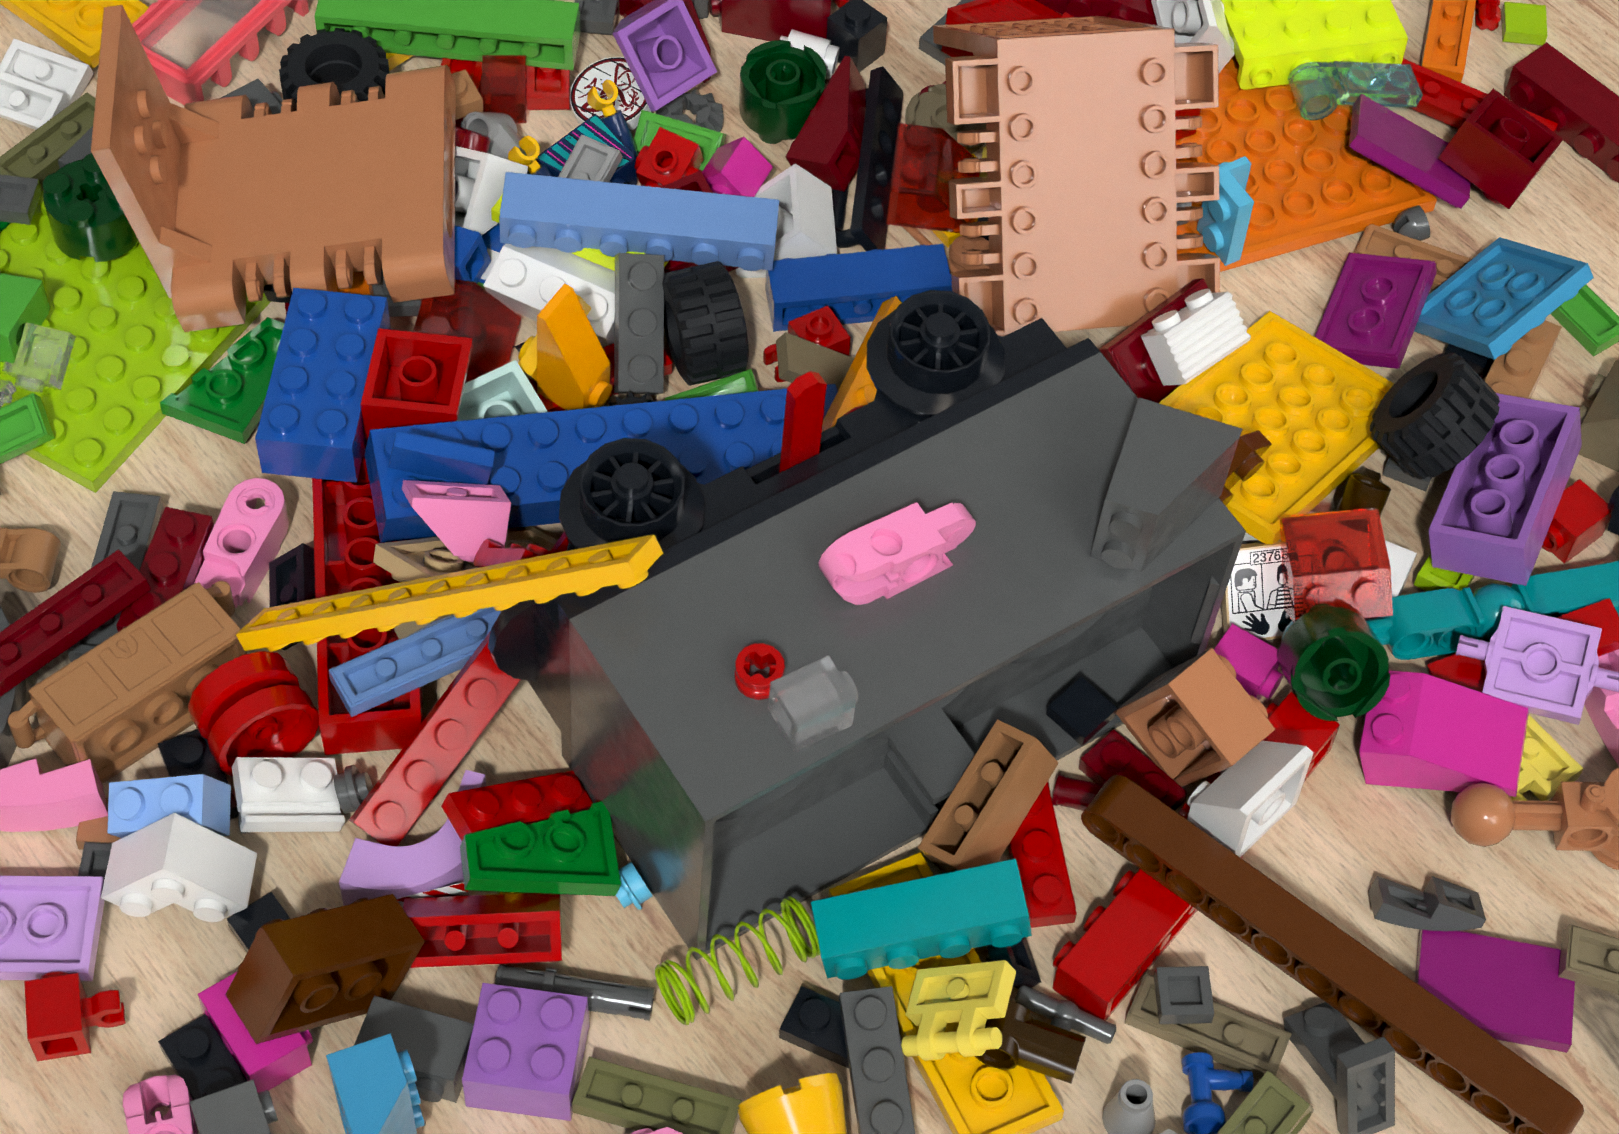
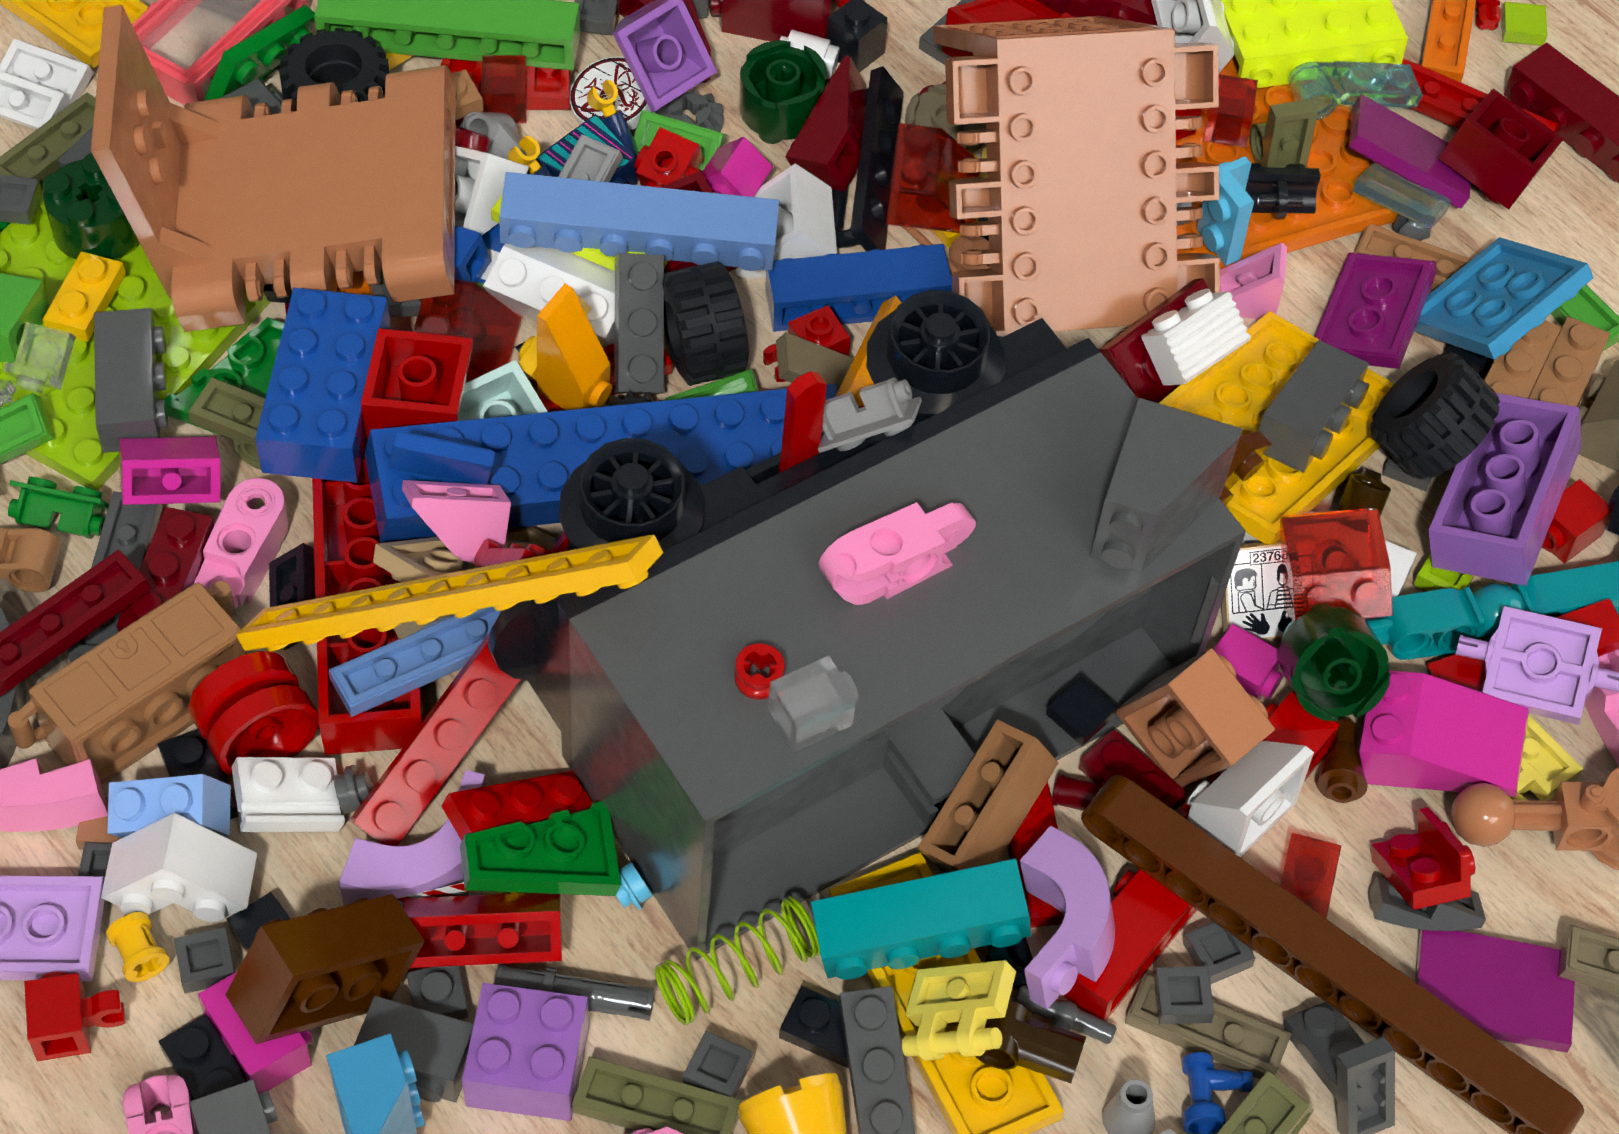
(41, 500): none -> green hinge
(84, 292): none -> yellow plate
(128, 376): none -> dark grey brick
(137, 947): none -> yellow bush
(169, 470): none -> dark pink brick
(204, 959): none -> dark grey plate
(230, 414): none -> olive plate
(259, 53): none -> green wing
(438, 991): none -> dark grey plate
(718, 1065): none -> dark grey plate
(886, 411): none -> light grey hinge
(1074, 883): none -> lavender arch
(1219, 951): none -> dark grey plate
(1233, 118): none -> clear red brick
(1256, 282): none -> bright pink slope
(1283, 189): none -> black hips
(1285, 135): none -> olive plate
(1310, 871): none -> clear red plate
(1314, 406): none -> dark grey brick
(1343, 772): none -> reddish brown cone
(1402, 196): none -> clear light blue tile
(1426, 865): none -> red bracket
(1570, 363): none -> medium nougat brick

